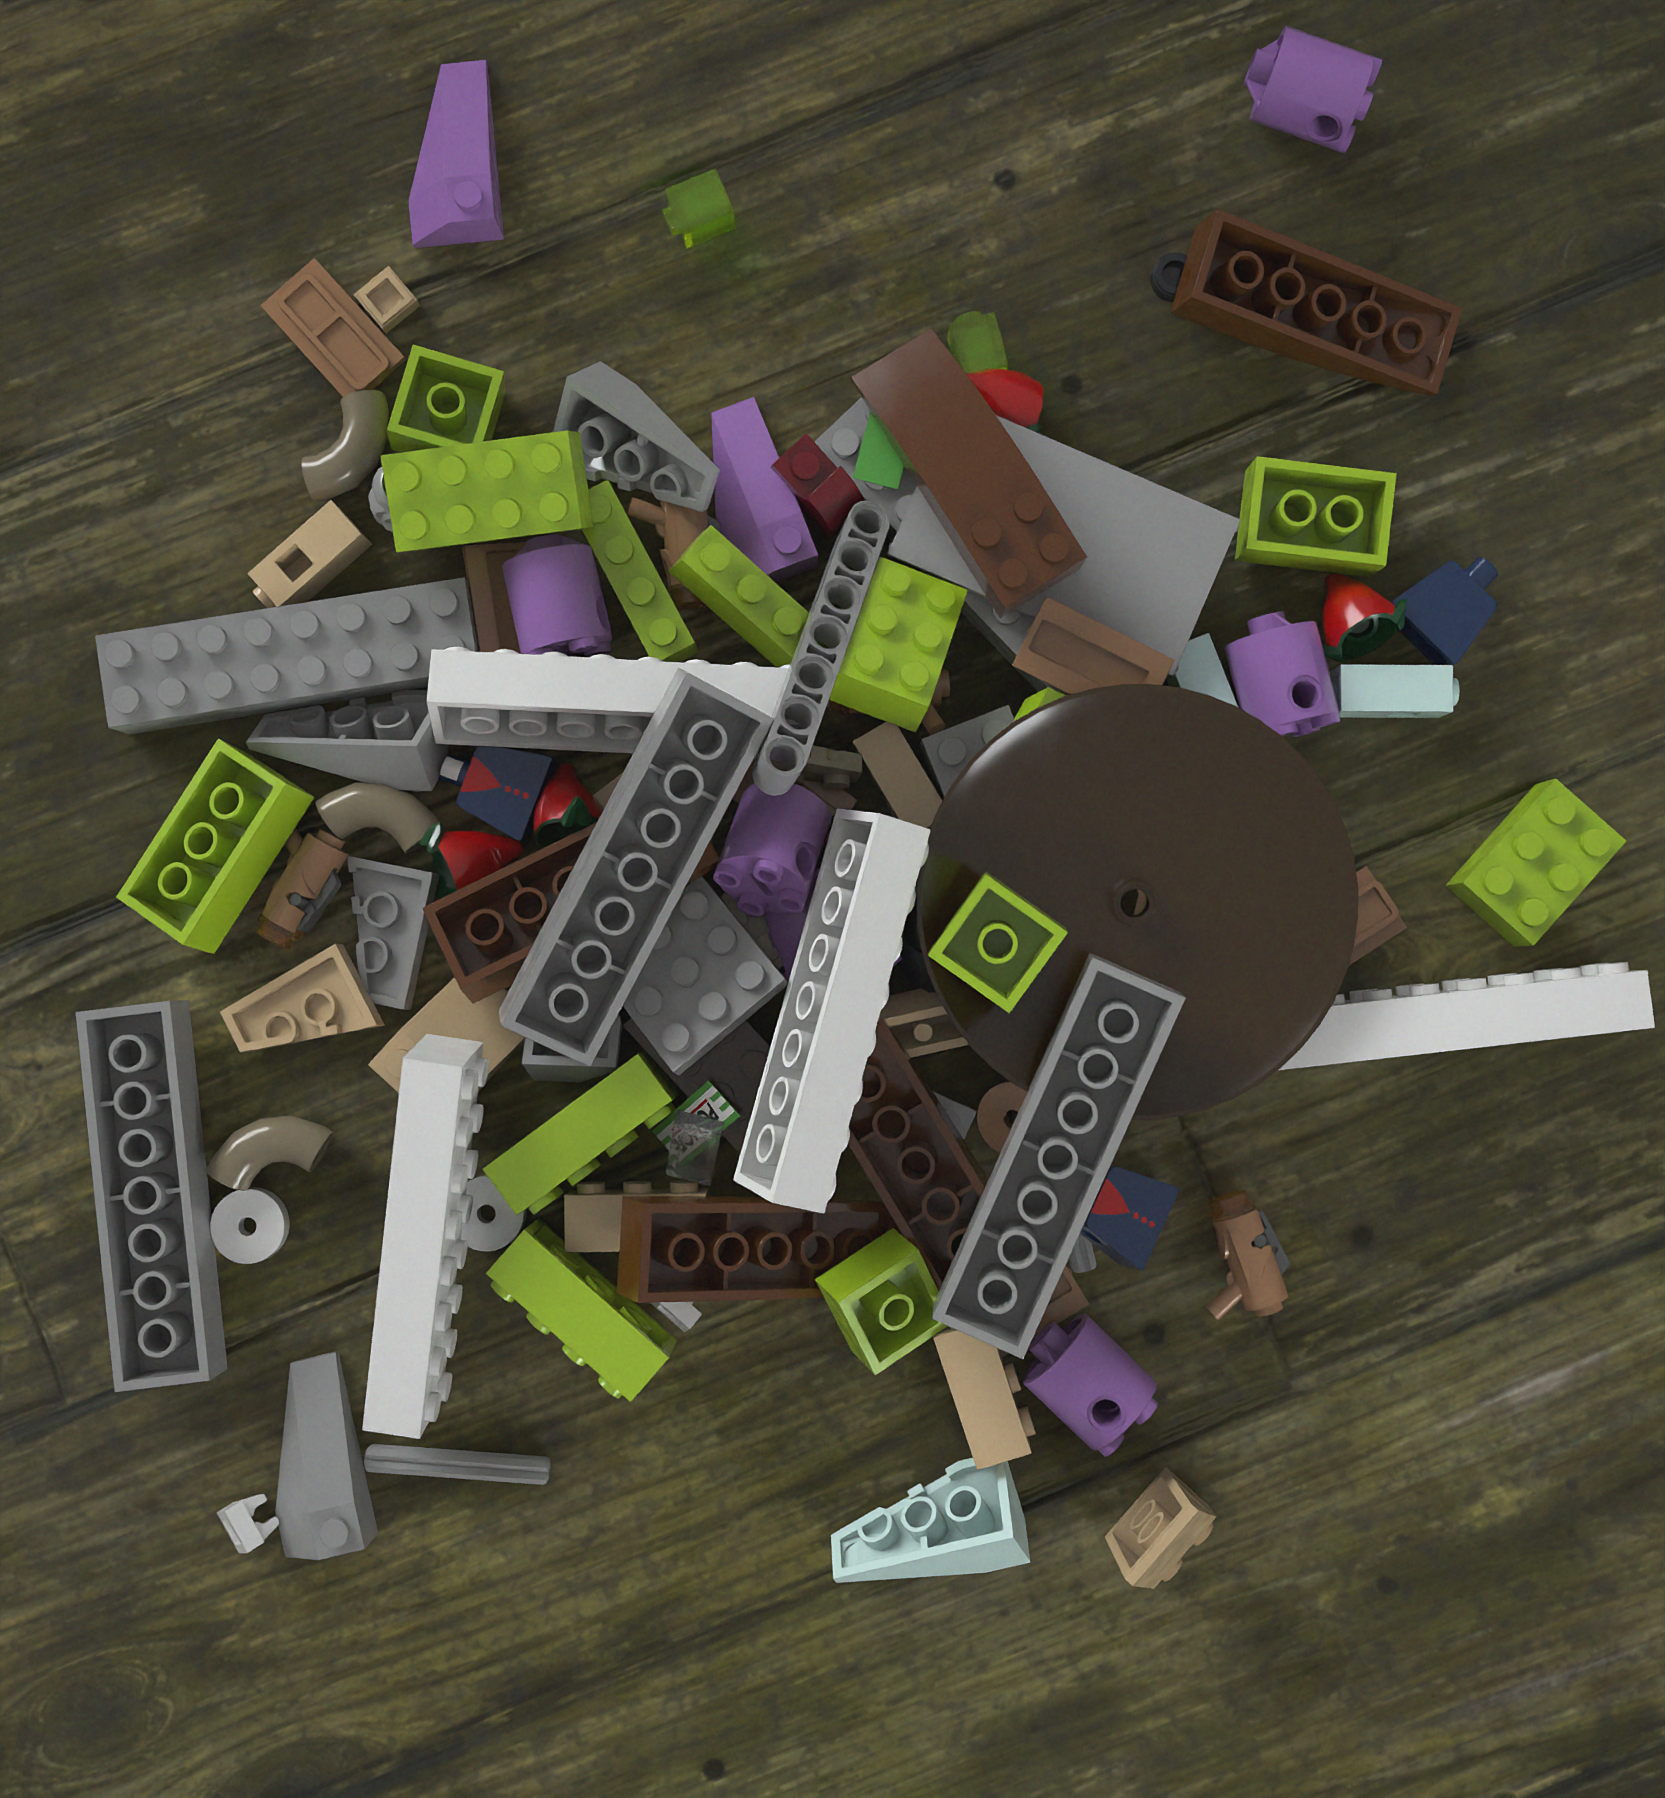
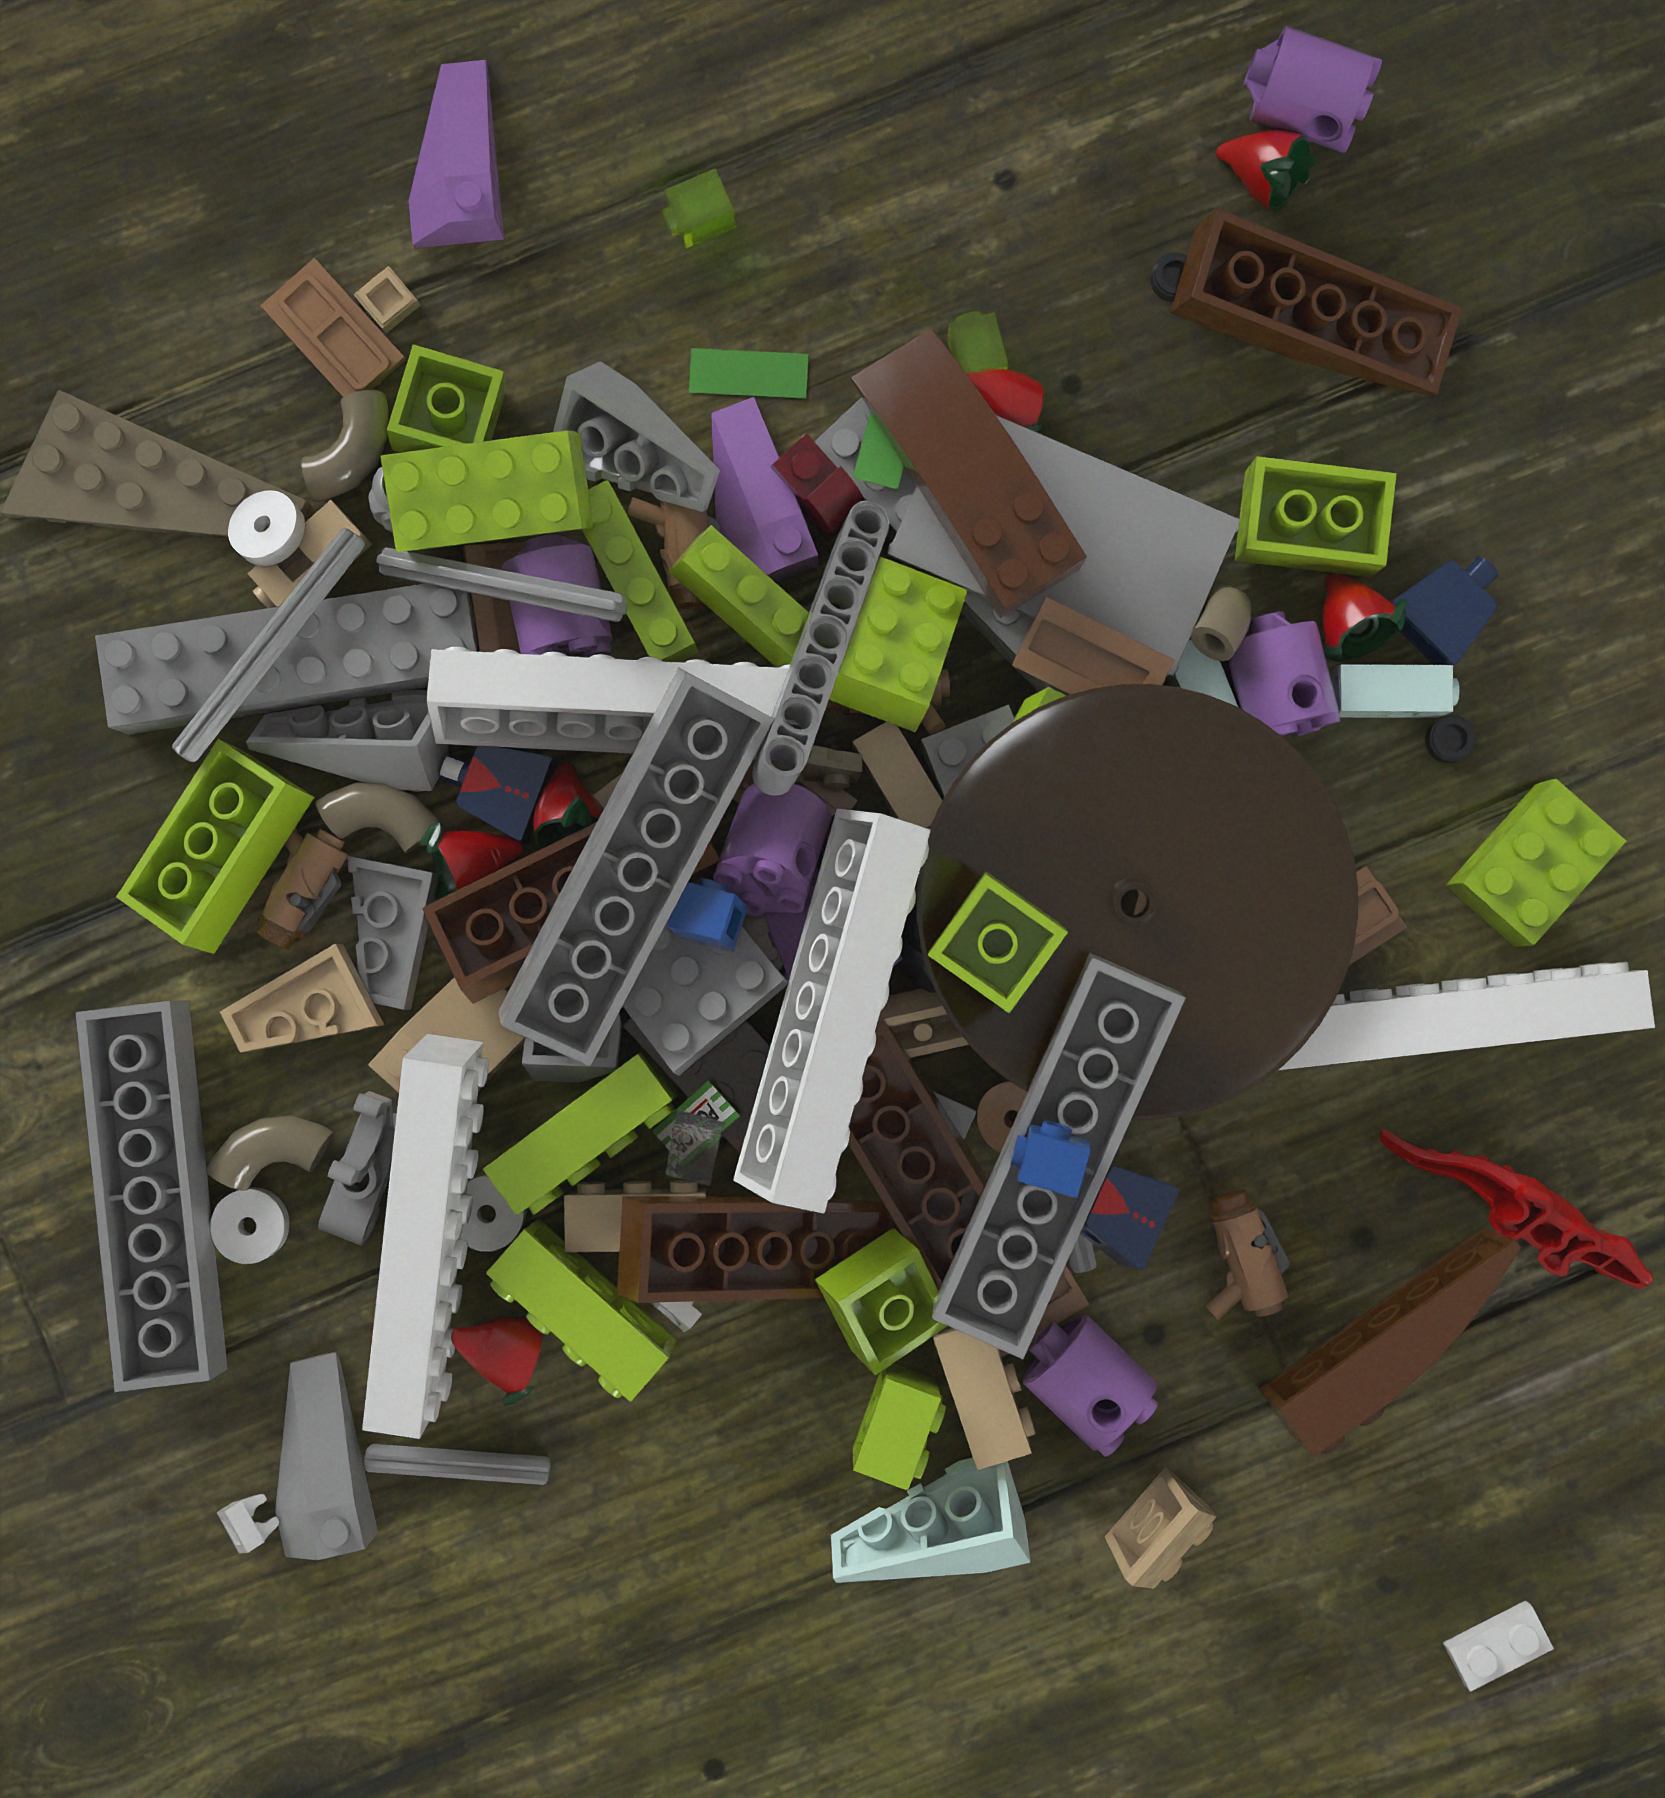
(125, 477): none -> dark tan wing
(268, 645): none -> light grey axle
(276, 542): none -> white piece
(349, 1209): none -> light grey piece
(502, 1353): none -> red hat
(503, 584): none -> light grey axle
(708, 915): none -> blue brick
(748, 373): none -> bright green sticker
(897, 1426): none -> lime brick
(1051, 1158): none -> blue brick
(1222, 622): none -> dark tan cylinder
(1269, 164): none -> hat
(1388, 1346): none -> reddish brown slope
(1450, 739): none -> black tile
(1498, 1645): none -> white plate
(1532, 1212): none -> red animal

